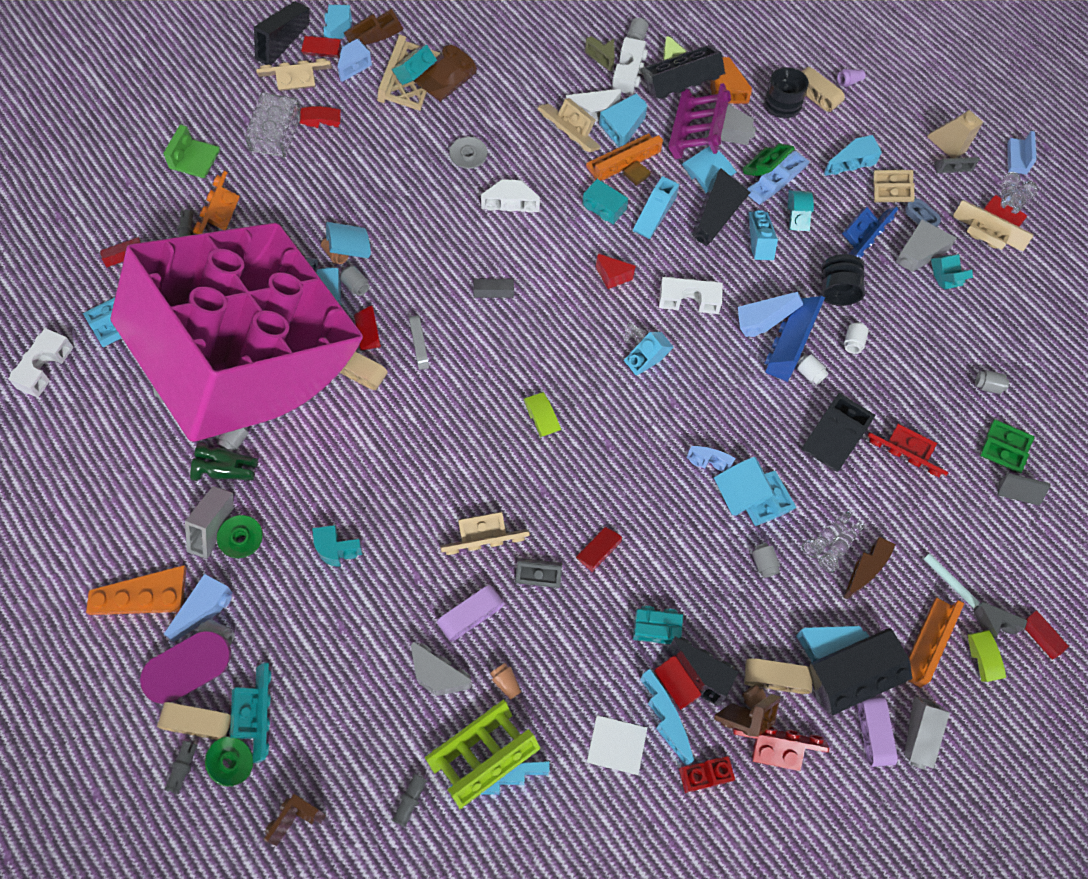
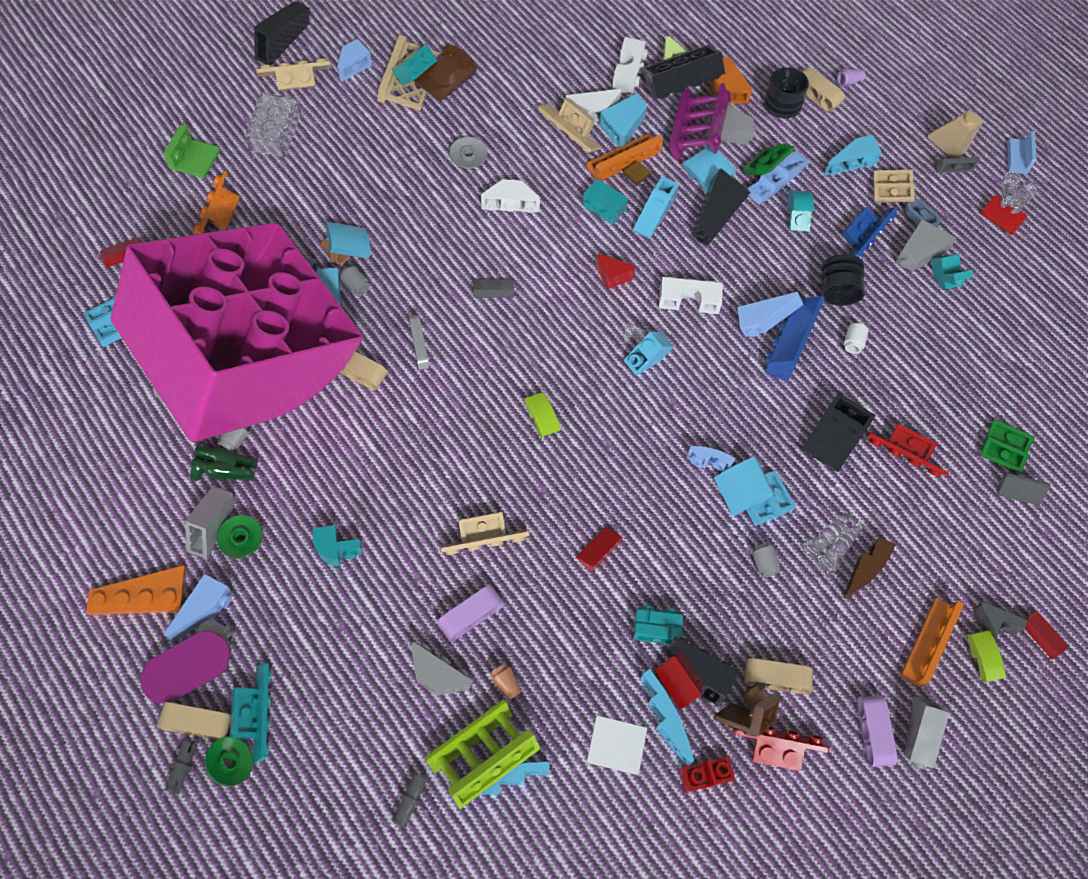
(46, 348): white arch -> none
(185, 227): dark grey pin -> none
(290, 810): reddish brown bracket -> none
(315, 115): red slope -> none
(321, 46): red slope -> none
(338, 21): medium azure slope -> none
(366, 323): red slope -> none
(375, 29): reddish brown slope -> none
(538, 572): dark grey slope -> none
(601, 53): olive slope -> none
(638, 29): light grey brick -> none
(762, 236): medium azure slope -> none
(812, 369): white brick -> none
(826, 640): medium azure slope -> none
(860, 671): black slope -> none
(952, 581): light aqua bar -> none
(991, 228): tan bracket -> none
(992, 381): light grey brick -> none

